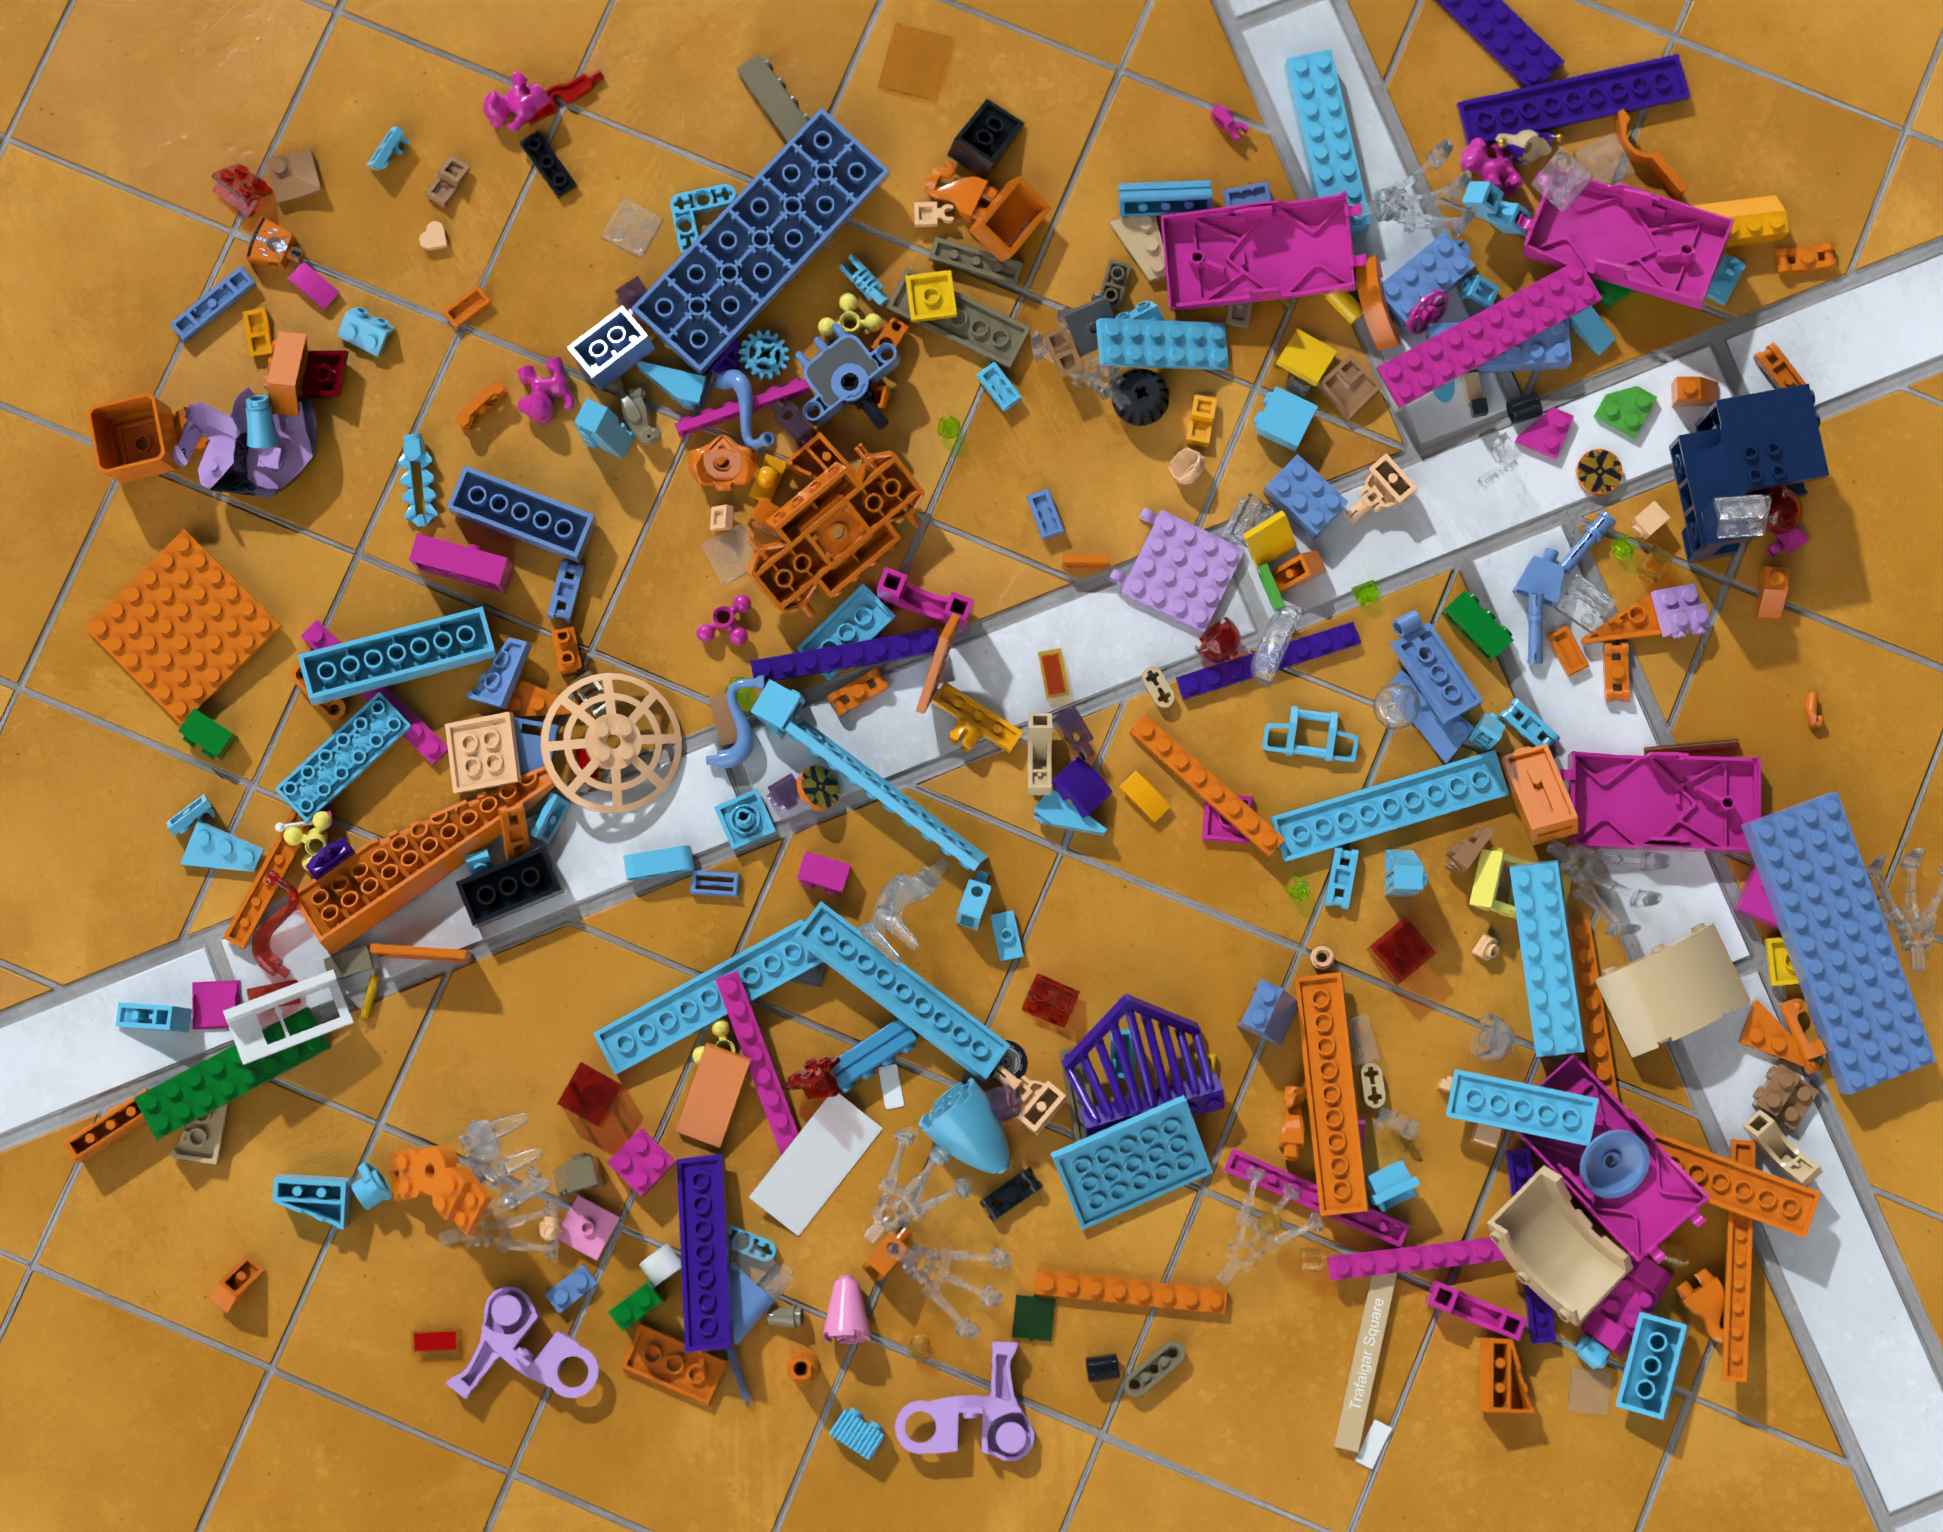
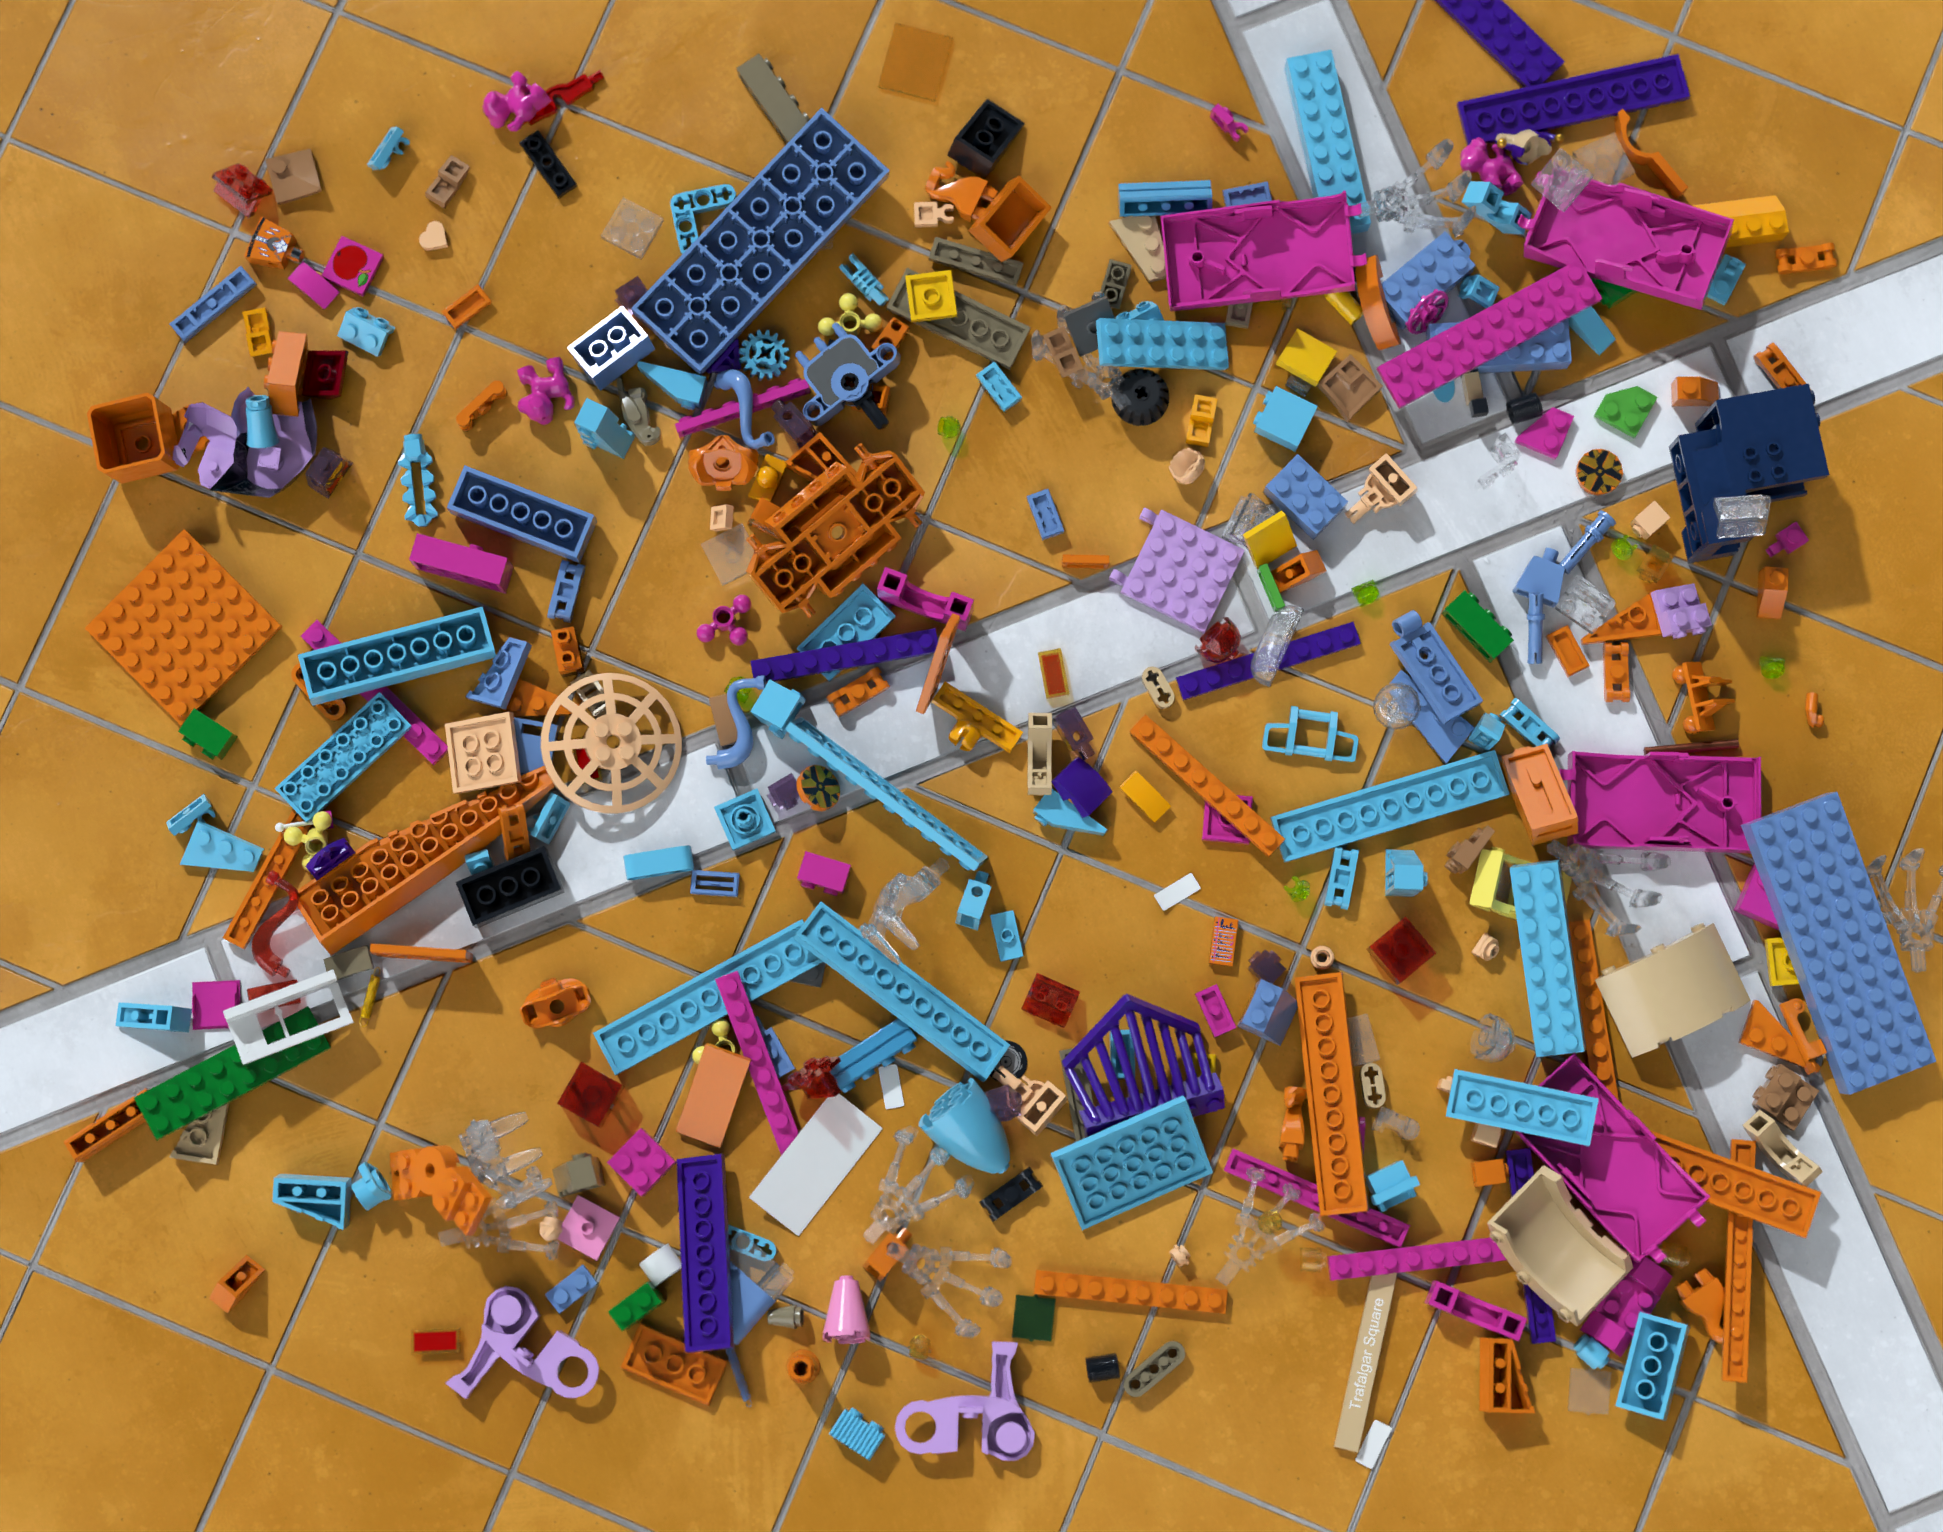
(327, 471): none -> torso
(352, 266): none -> tile
(570, 991): none -> orange piece
(776, 1050): none -> medium blue plate
(1177, 891): none -> white sticker
(1180, 1255): none -> light nougat plate
(1215, 1010): none -> dark pink plate
(1223, 941): none -> orange tile
(1266, 966): none -> clear purple brick
(1489, 1172): none -> orange brick
(1620, 1172): medium blue dish -> none
(1697, 685): none -> orange piece
(1772, 667): none -> clear neon green plate
(1784, 510): clear red cylinder -> none

